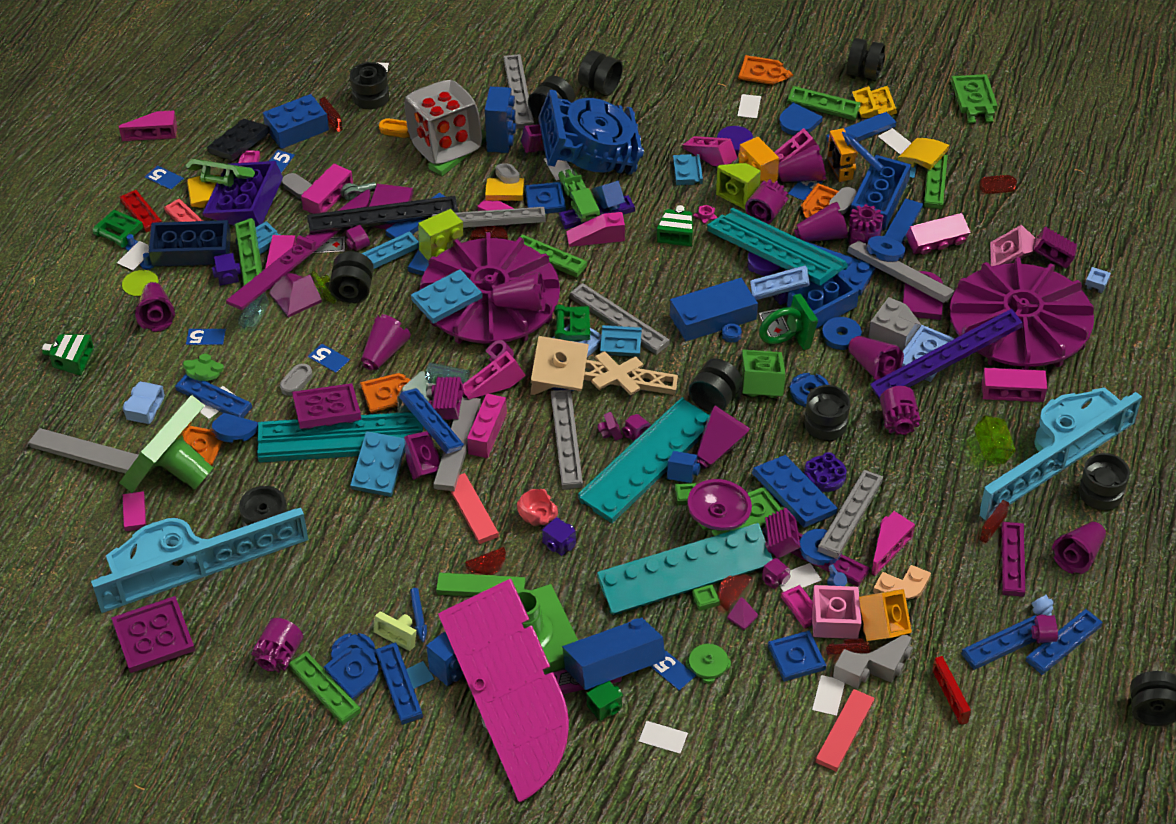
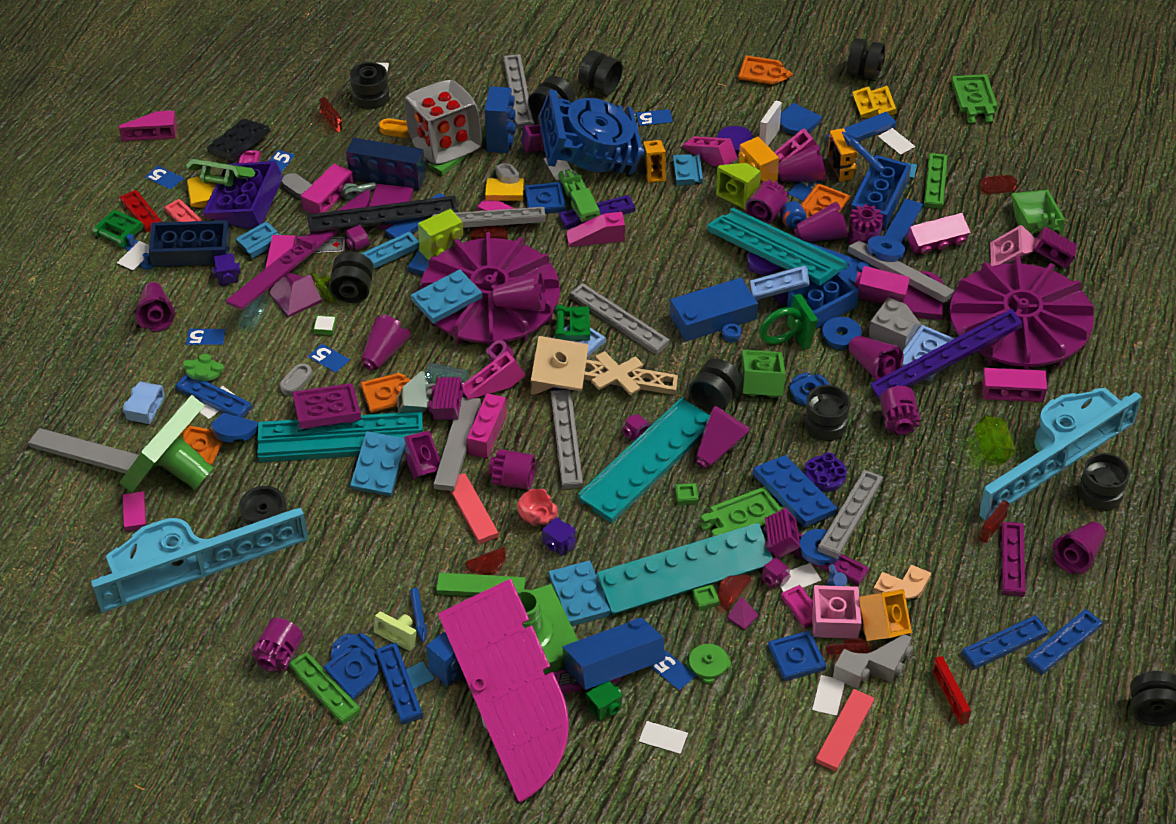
(70, 352): green torso -> none
(135, 281): lime sticker -> none
(153, 634): magenta plate -> none
(248, 249): bright green plate -> none
(296, 121): blue brick -> none
(325, 325): none -> tile
(386, 163): none -> dark blue brick
(431, 421): blue tile -> none
(512, 469): none -> magenta gear
(559, 259): bright green plate -> none
(579, 593): none -> dark azure plate
(609, 195): blue slope -> none
(610, 427): magenta tile -> none
(621, 340): dark azure plate -> none
(654, 117): none -> blue sticker
(654, 155): none -> light orange torso
(676, 227): green torso -> none
(683, 467): blue brick -> none
(705, 213): dark pink plate -> none
(719, 504): magenta dish -> none
(749, 106): white sticker -> none
(770, 123): none -> white tile
(778, 327): light grey sticker -> none
(792, 214): none -> blue head
(824, 103): bright green plate -> none
(844, 198): light grey tile -> none
(878, 285): none -> dark pink brick
(893, 536): dark pink slope -> none
(924, 152): yellow slope -> none
(1037, 210): none -> bright green piece
(1043, 606): light blue plate -> none
(1045, 629): magenta plate -> none
(1097, 279): light blue tile -> none

